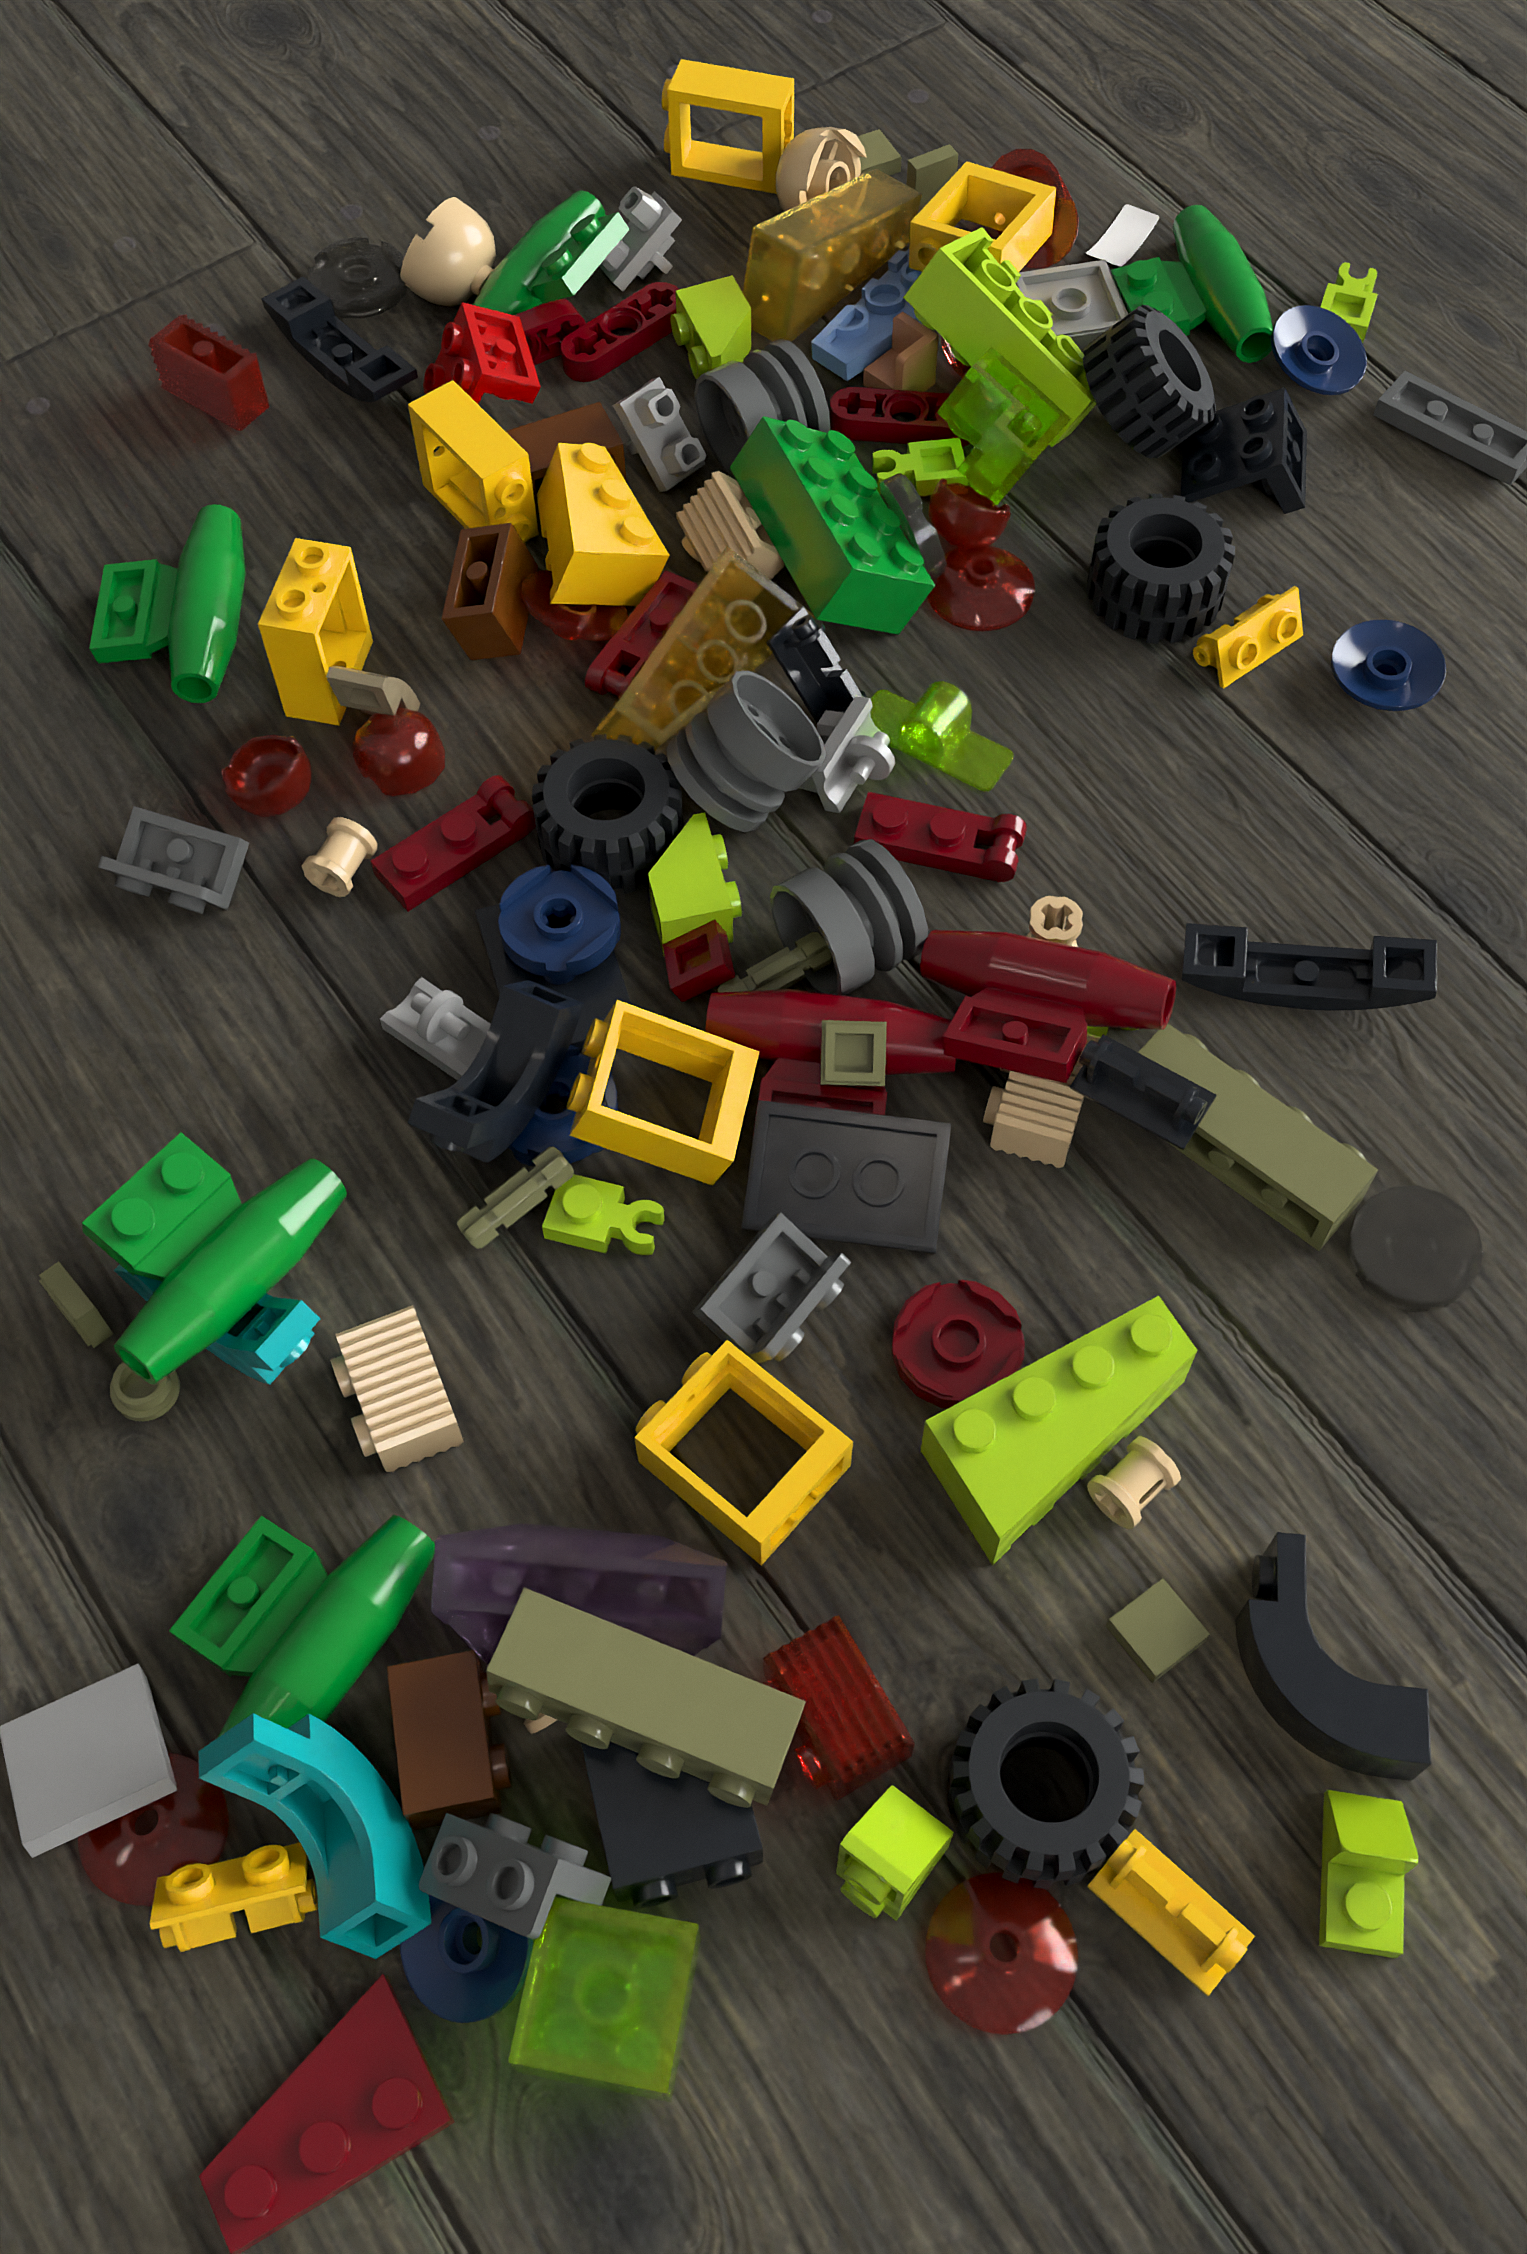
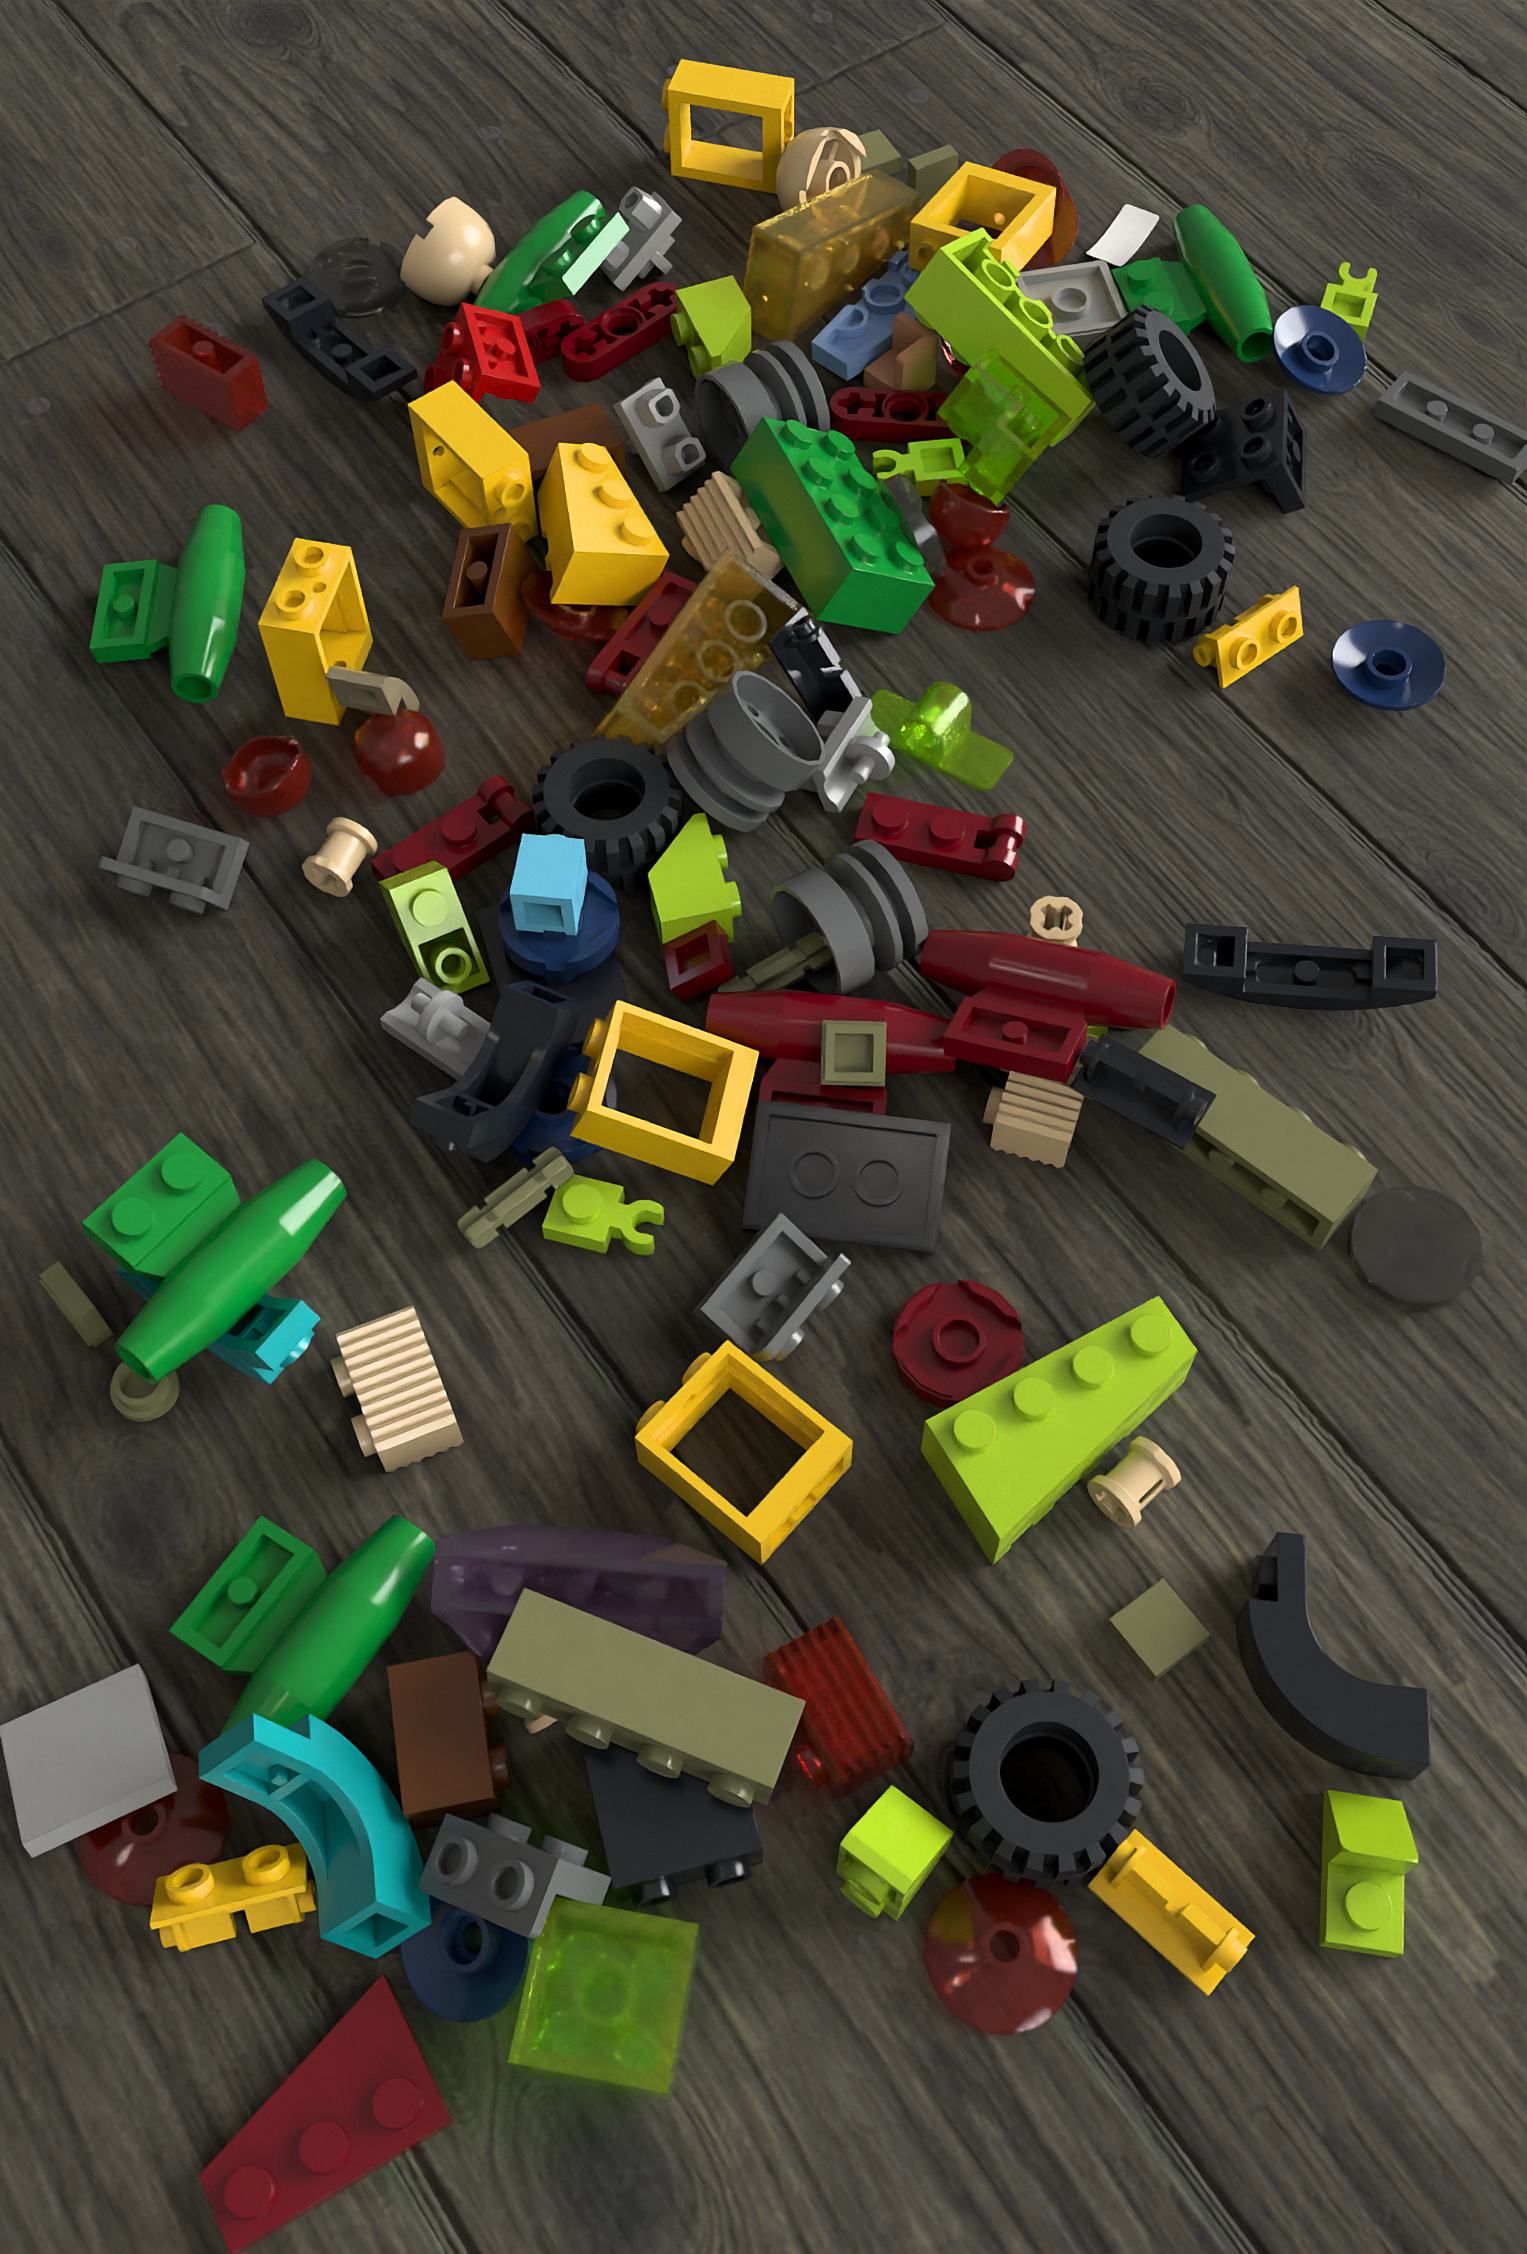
(434, 927): none -> lime slope
(549, 883): none -> medium azure brick

